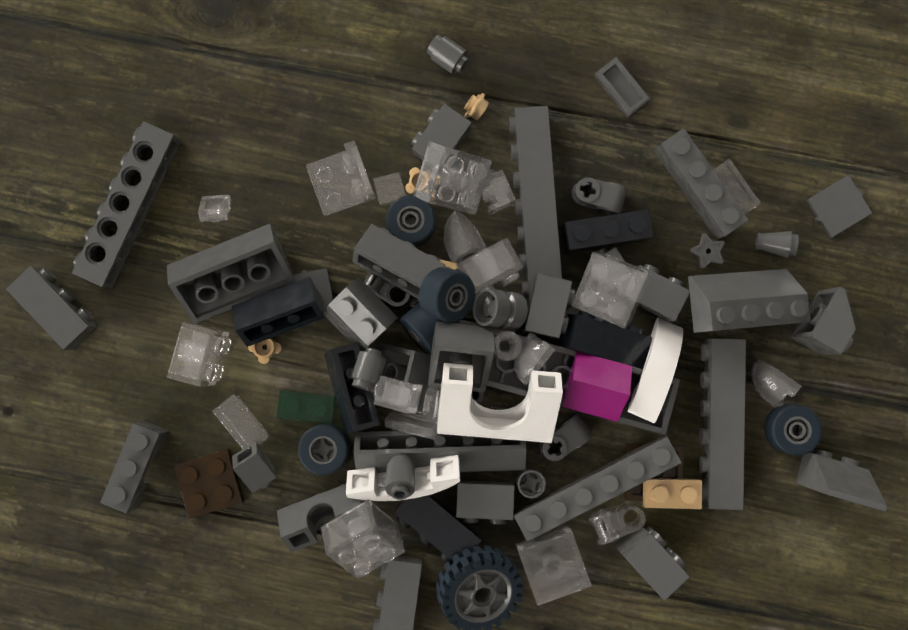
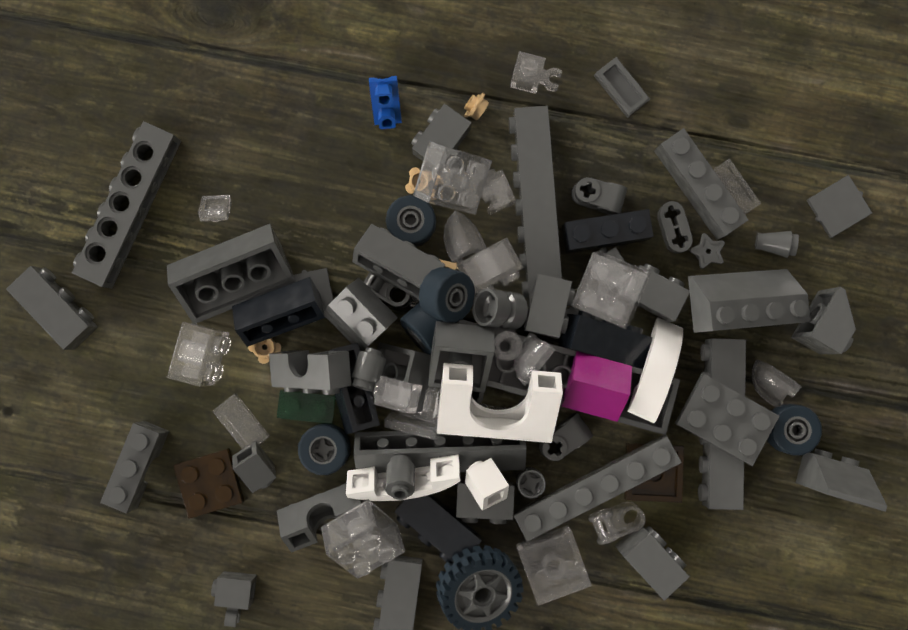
(235, 592): none -> dark grey brick
(310, 372): none -> dark grey arch
(340, 180): clear bracket -> none
(385, 102): none -> blue hips
(389, 188): clear tile -> none
(447, 54): dark grey brick -> none
(486, 483): none -> white brick
(530, 73): none -> clear brick
(668, 229): none -> dark grey beam
(672, 493): tan plate -> none
(727, 419): none -> dark grey plate

